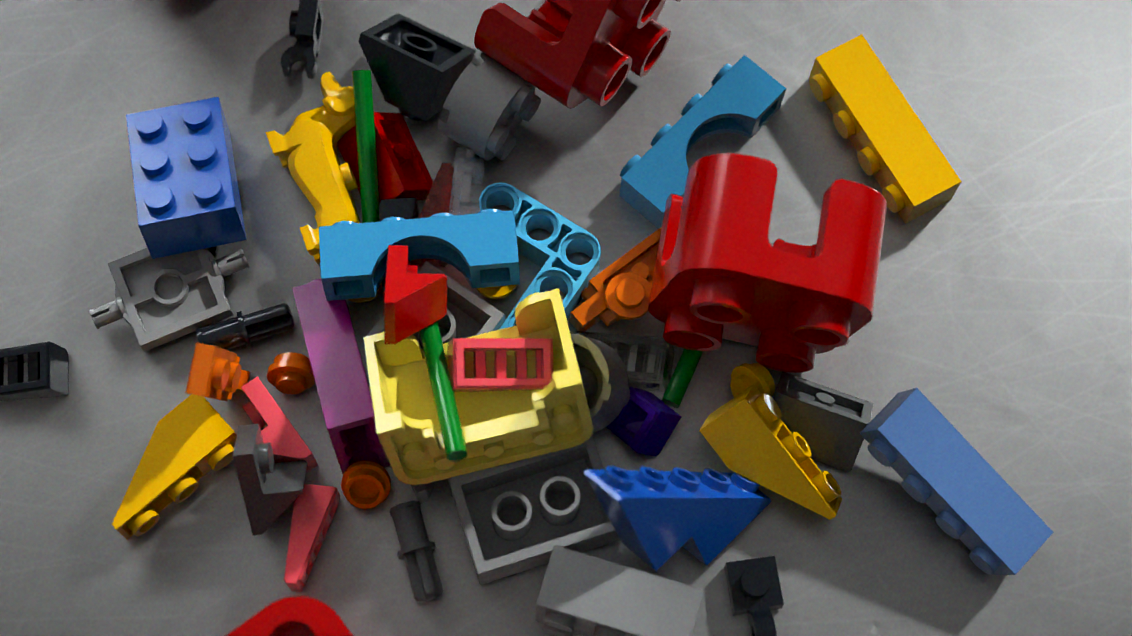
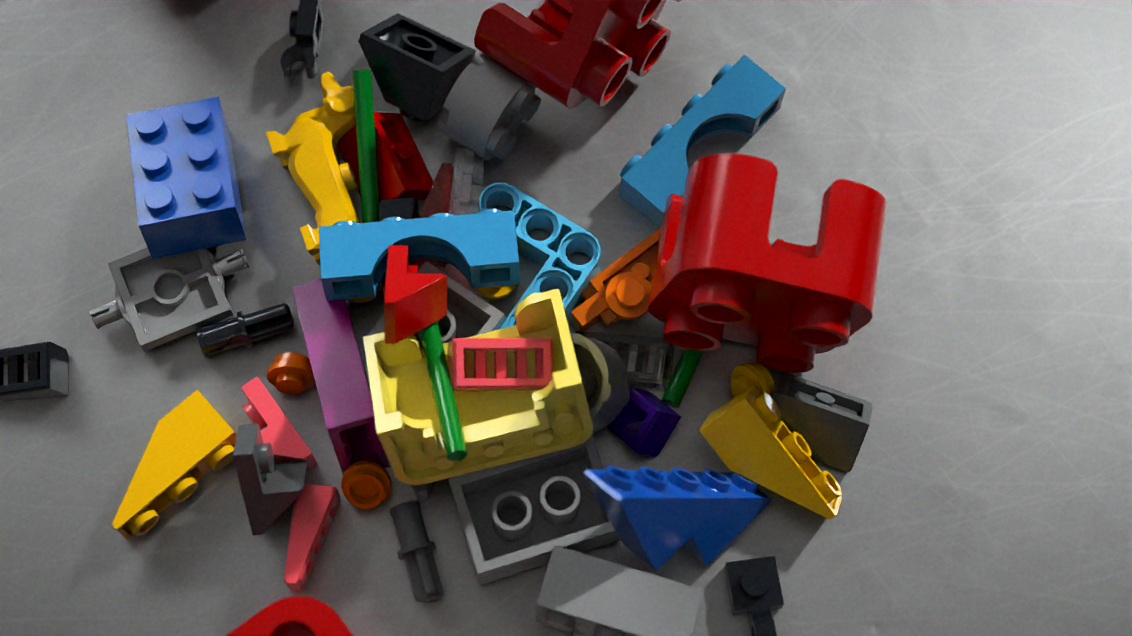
(215, 373): orange hinge -> none
(883, 129): yellow brick -> none
(955, 483): medium blue brick -> none

